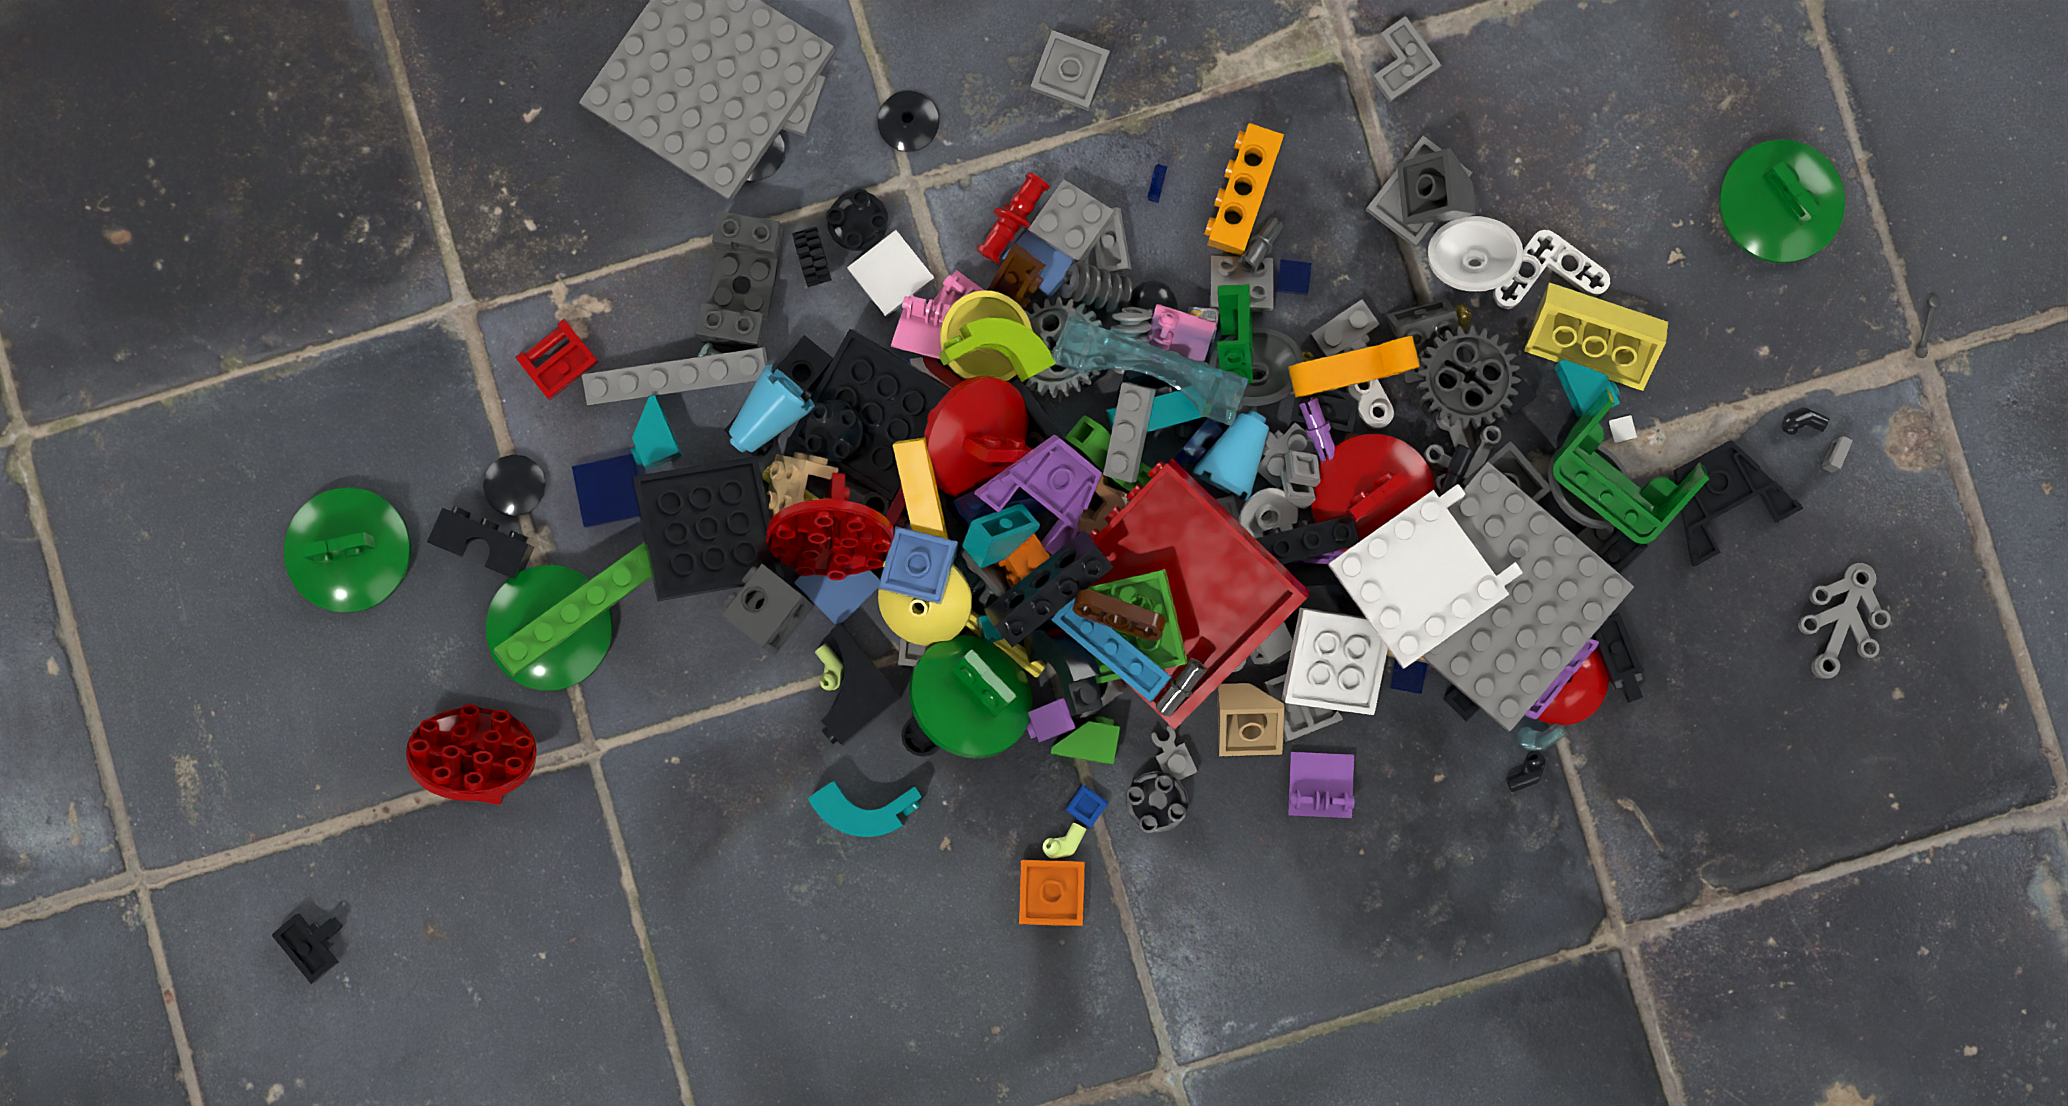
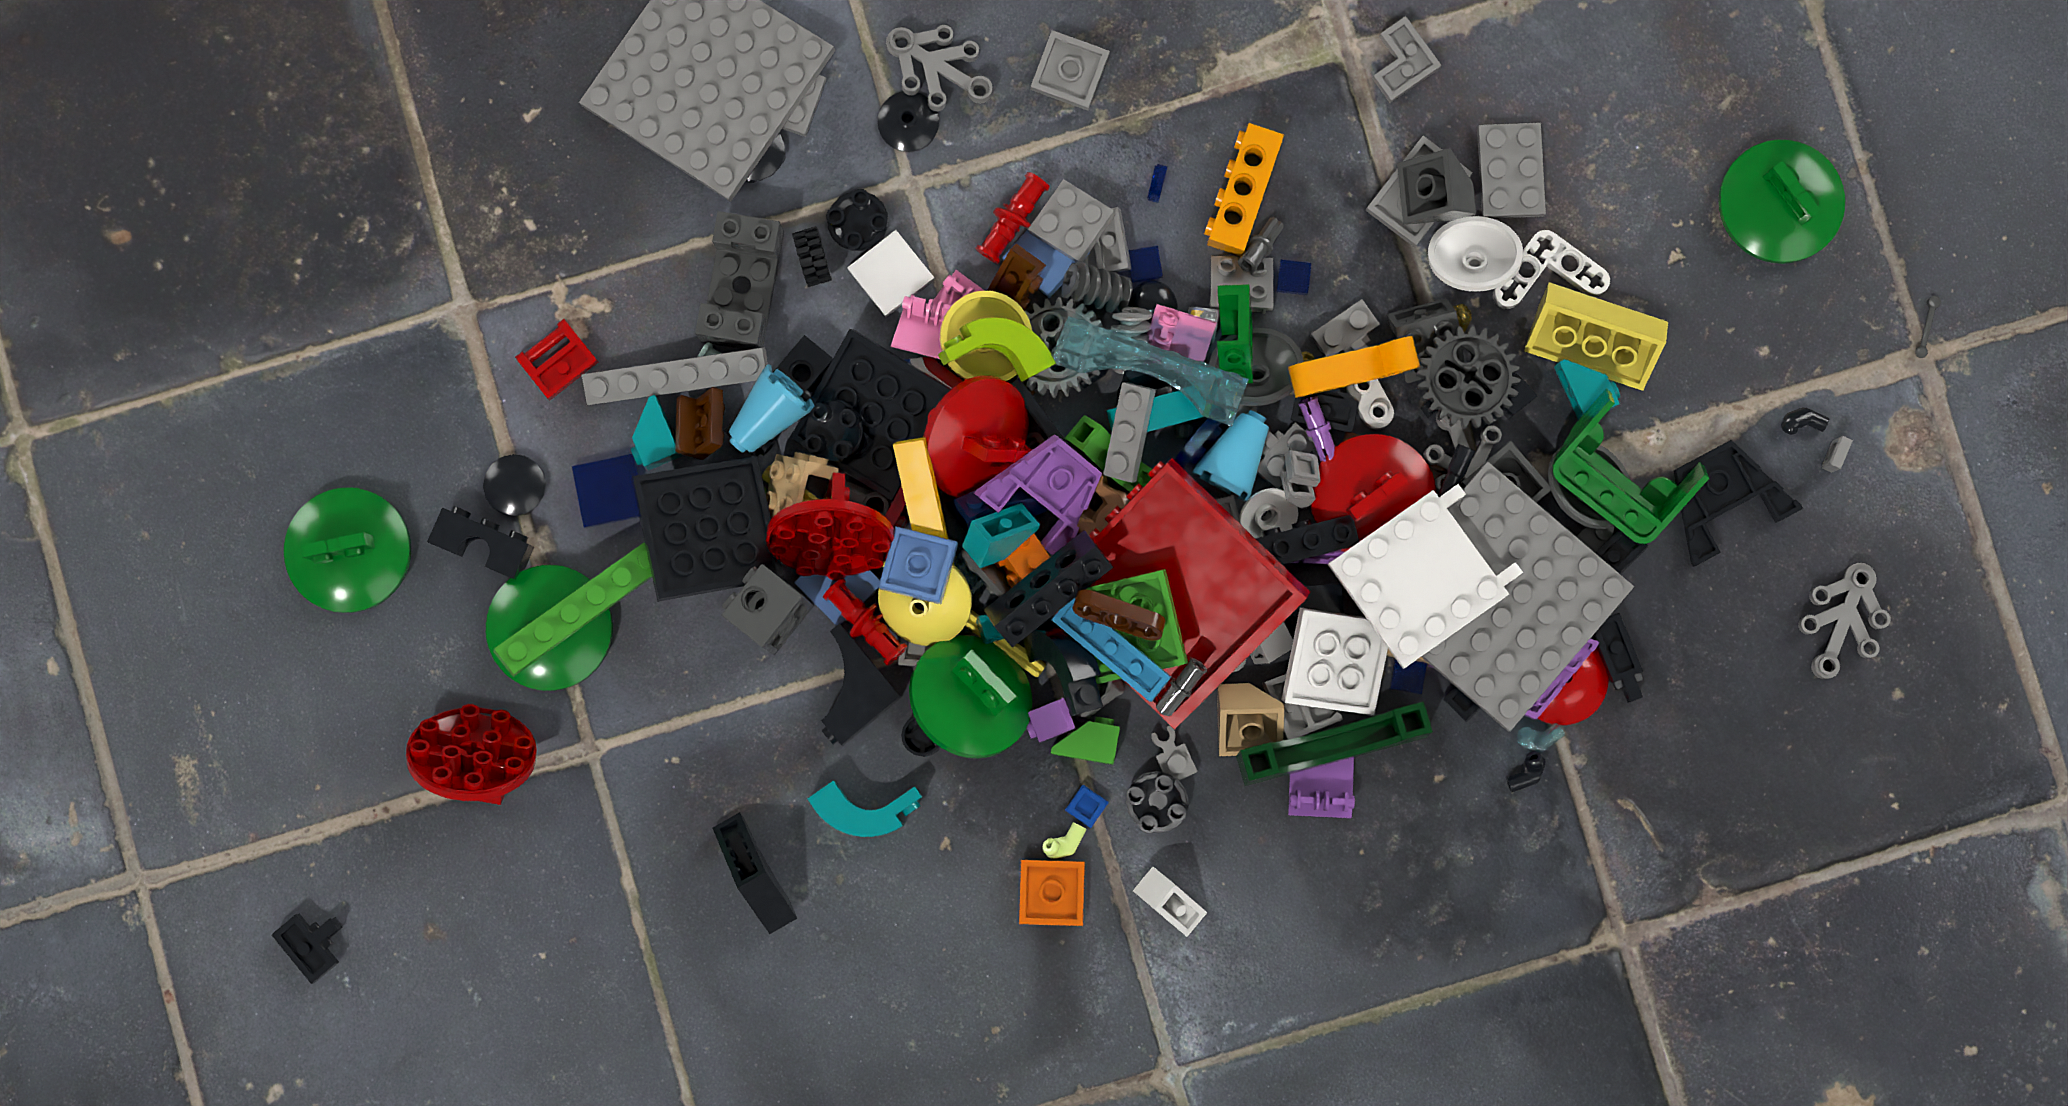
(700, 424): none -> reddish brown bracket
(753, 874): none -> black arch
(833, 668): yellowish green arm -> none
(864, 621): none -> red piece
(935, 62): none -> light grey plant
(1145, 264): none -> clear blue tile
(1170, 901): none -> white slope
(1334, 745): none -> dark green arch
(1511, 170): none -> light grey plate
(1622, 429): white sticker -> none

